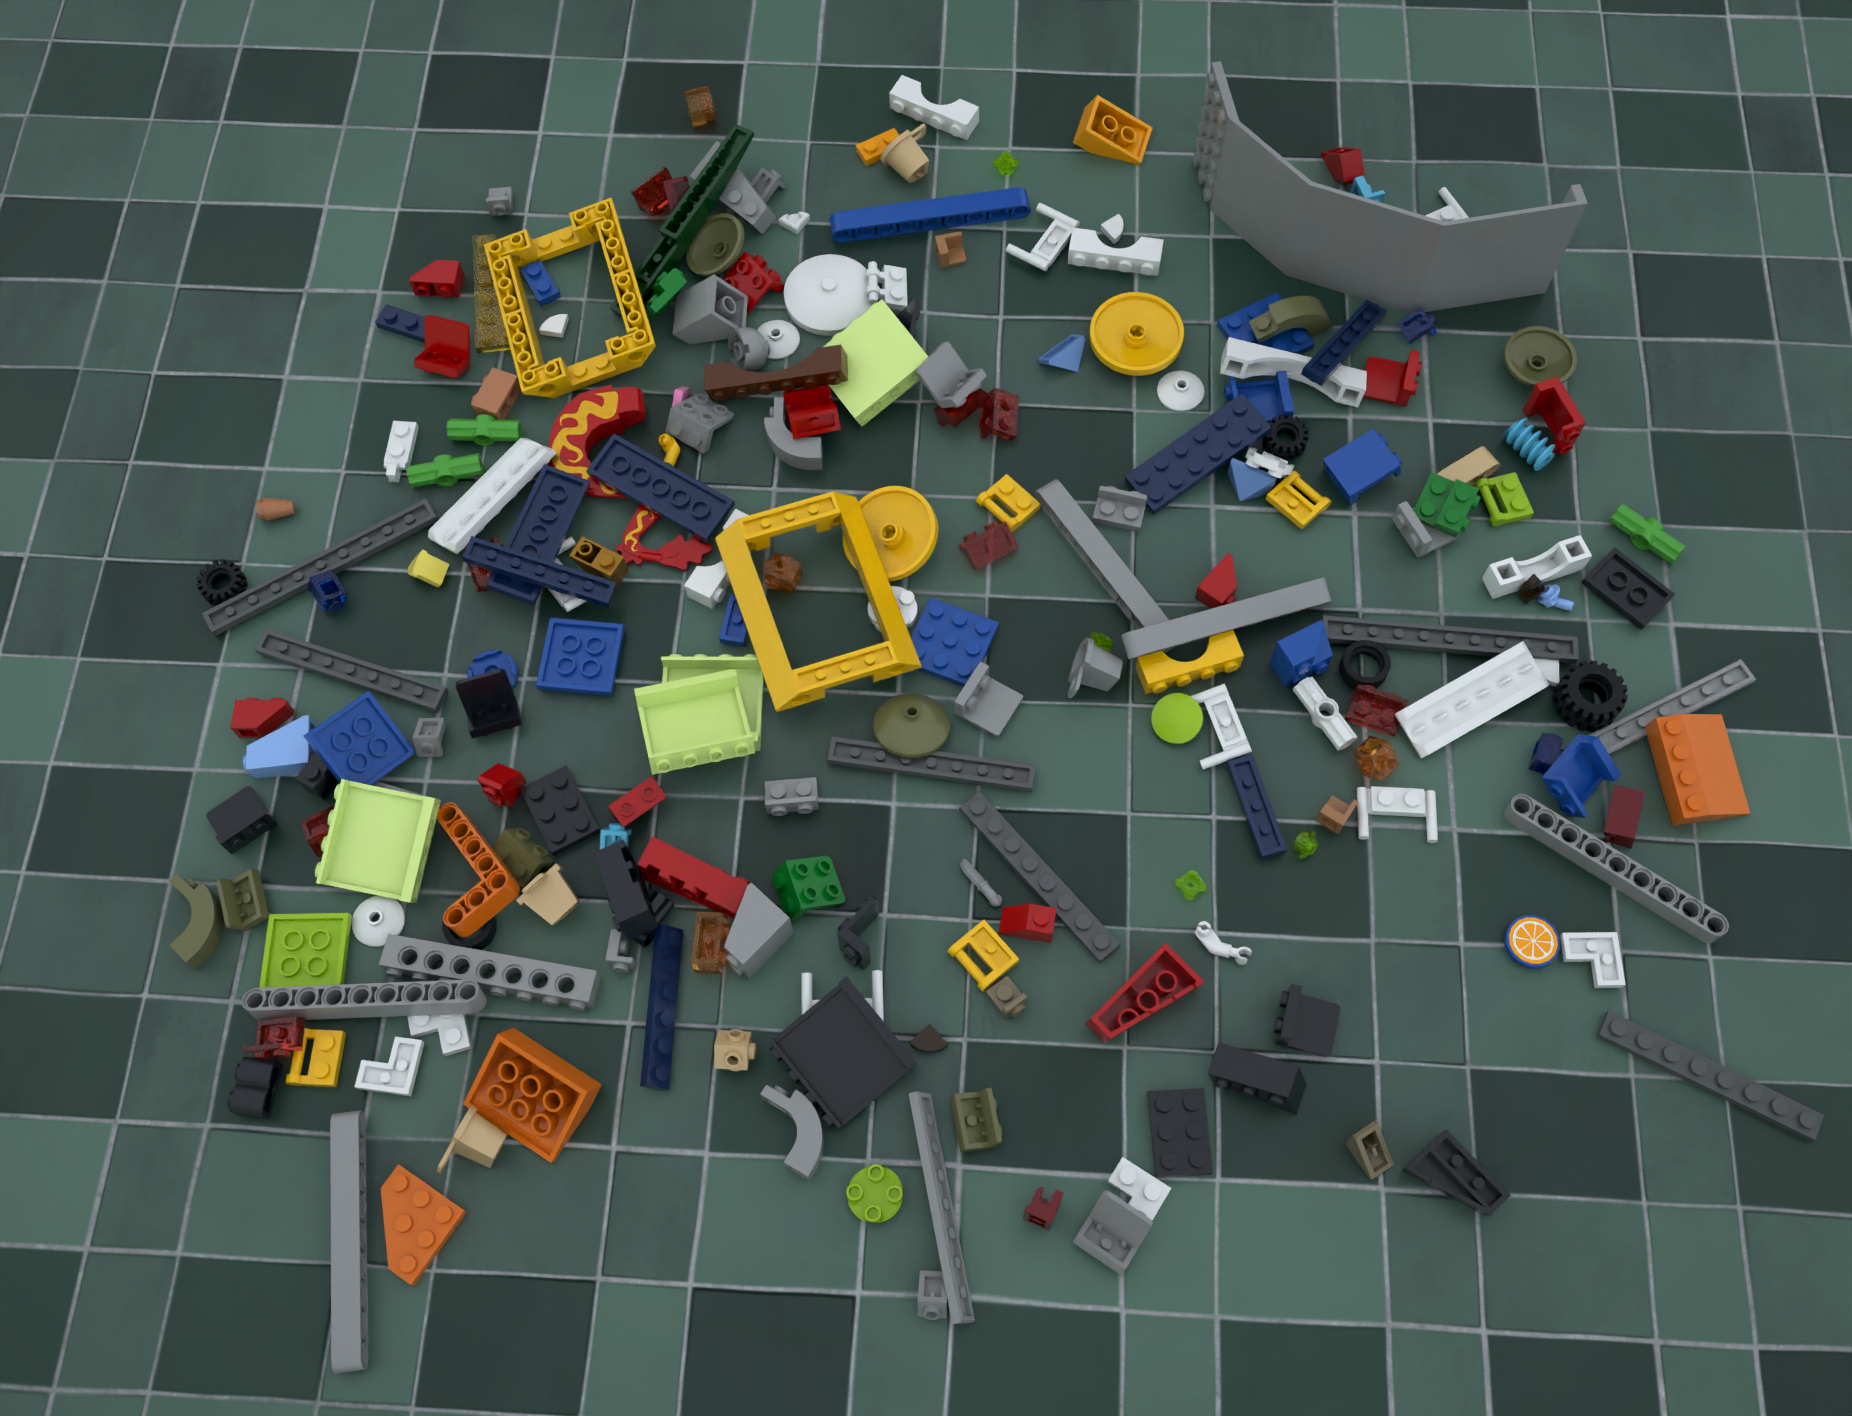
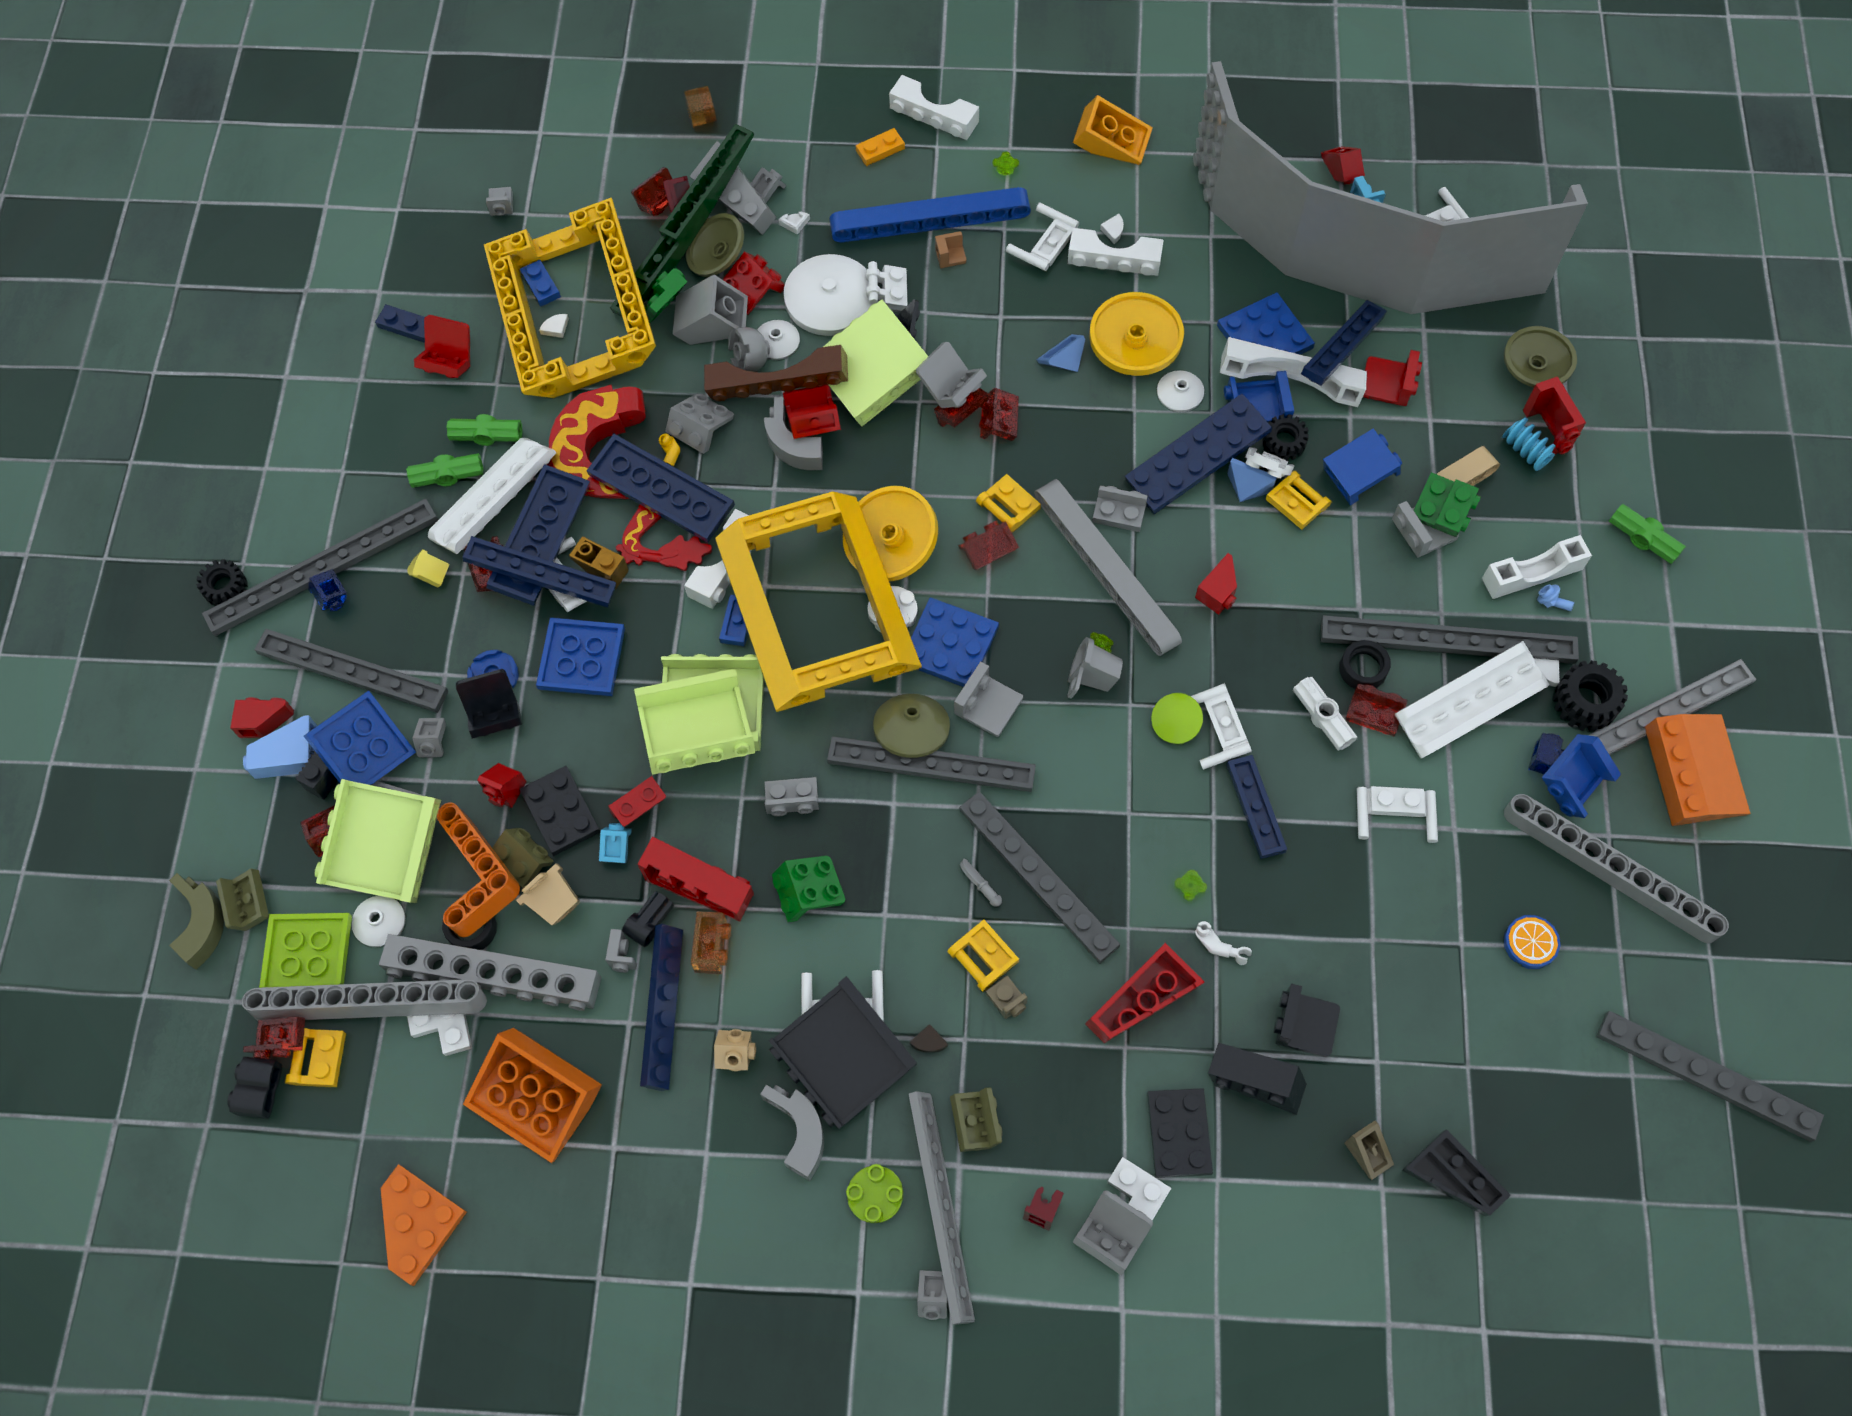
(240, 820): black bracket -> none
(274, 508): nougat cone -> none
(348, 1242): light grey beam -> none
(395, 1076): white plate -> none
(400, 448): white hinge -> none
(439, 279): red slope -> none
(475, 1140): tan container -> none
(489, 324): clear yellow wing -> none
(496, 394): nougat brick -> none
(626, 890): black wedge -> none
(680, 395): bright pink tile -> none
(755, 932): light grey slope -> none
(782, 572): clear orange brick -> none
(854, 948): black bracket -> none
(906, 156): tan container -> none
(1028, 922): red slope -> none
(1160, 672): yellow arch -> none
(1226, 618): light grey beam -> none
(1291, 313): olive arch -> none
(1302, 654): blue slope -> none
(1306, 843): clear neon green plate -> none
(1335, 814): medium nougat panel -> none
(1376, 758): clear orange brick -> none
(1417, 325): clear blue bracket -> none
(1510, 496): lime plate -> none
(1531, 589): dark brown tile -> none
(1601, 950): white plate -> none
(1623, 816): dark red hinge -> none
(1628, 588): black plate -> none

